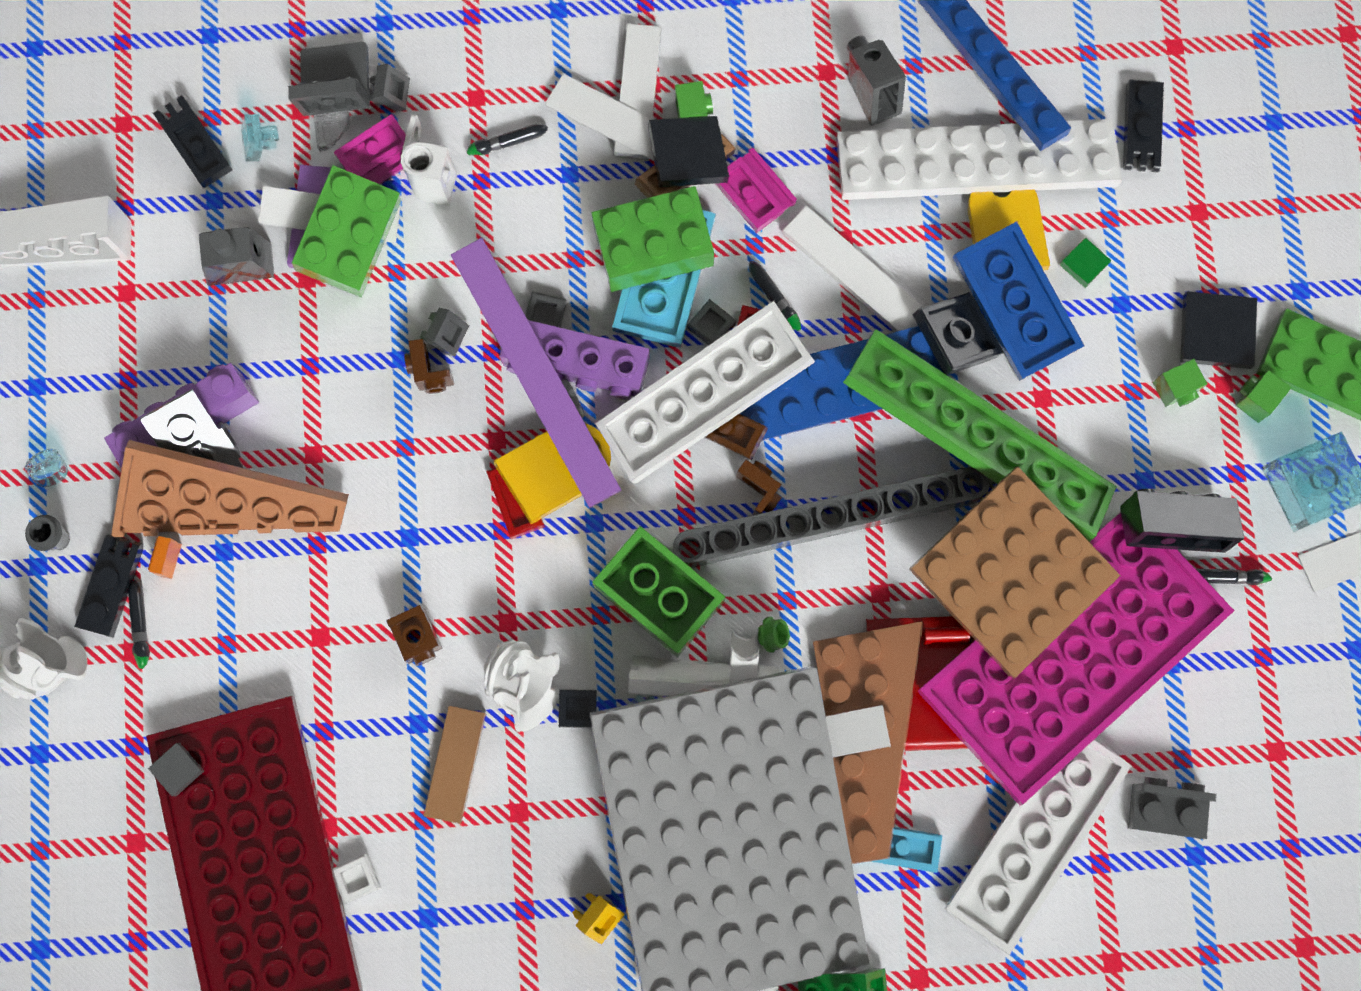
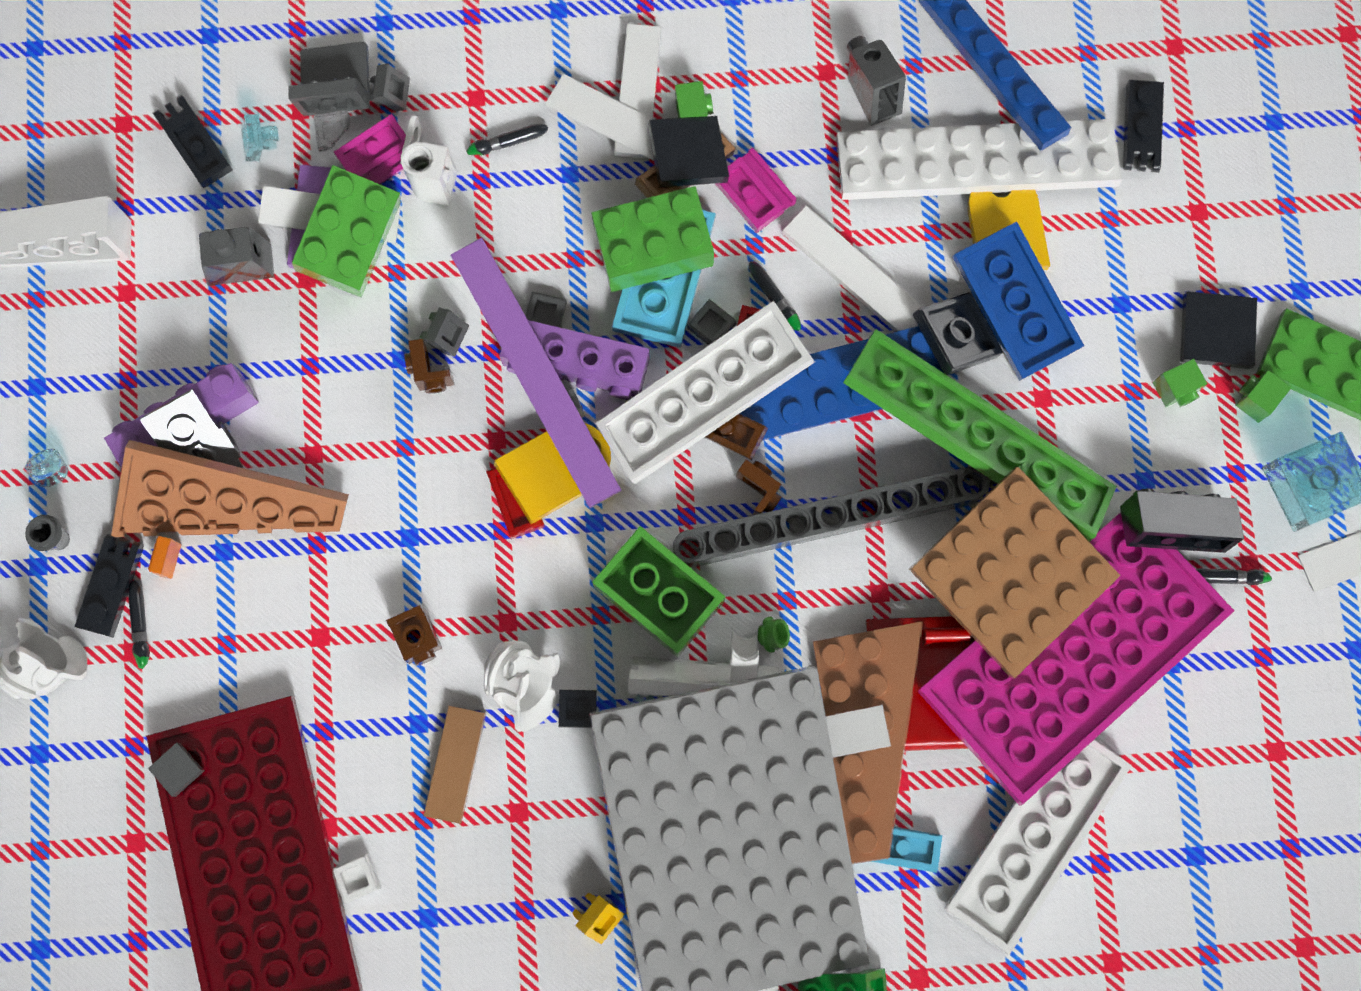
(1085, 262): green tile -> none
(1170, 809): dark grey bracket -> none

